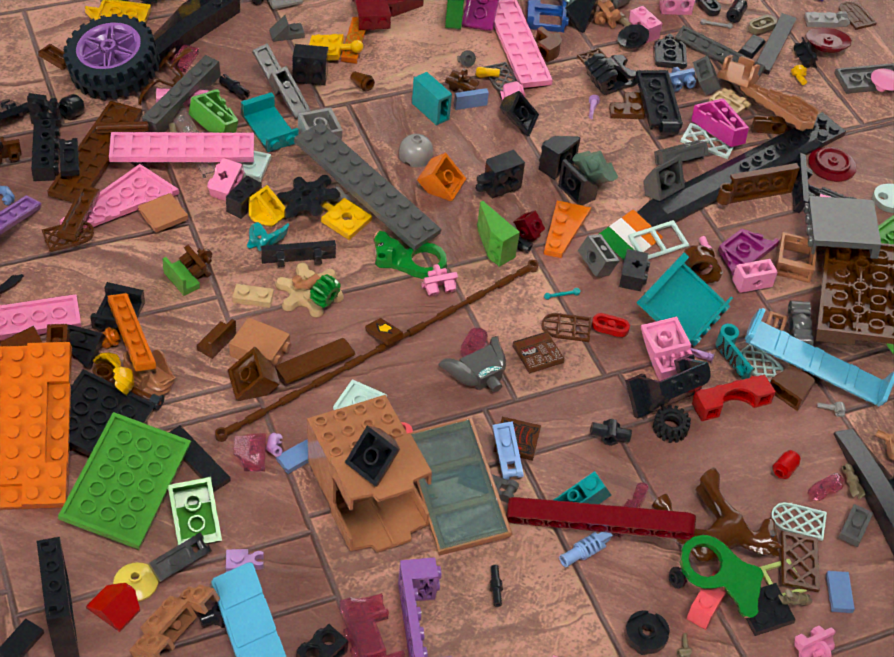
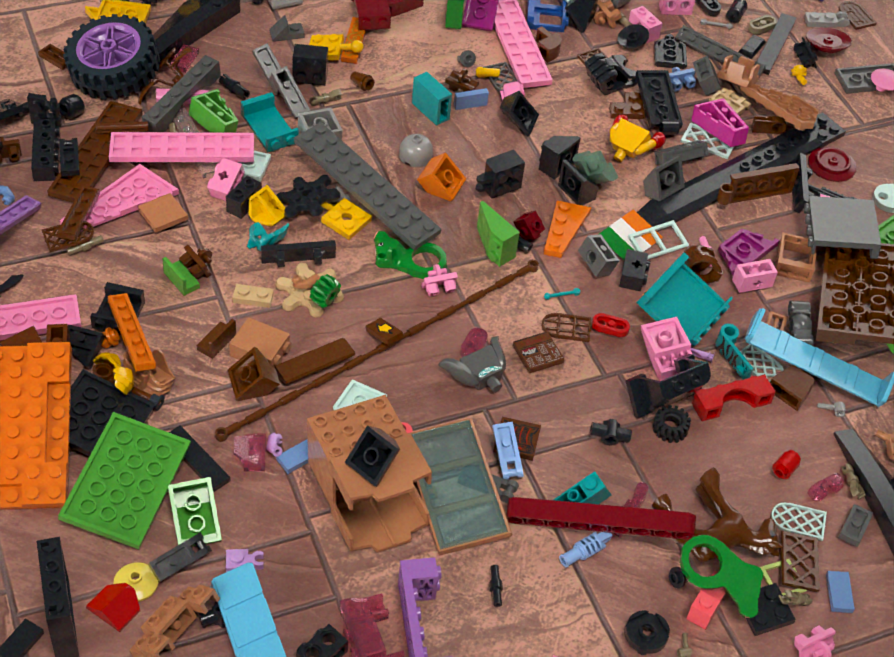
(86, 246): none -> dark tan bar
(333, 96): none -> dark tan piece
(594, 101): lavender piece -> none
(632, 140): none -> yellow torso

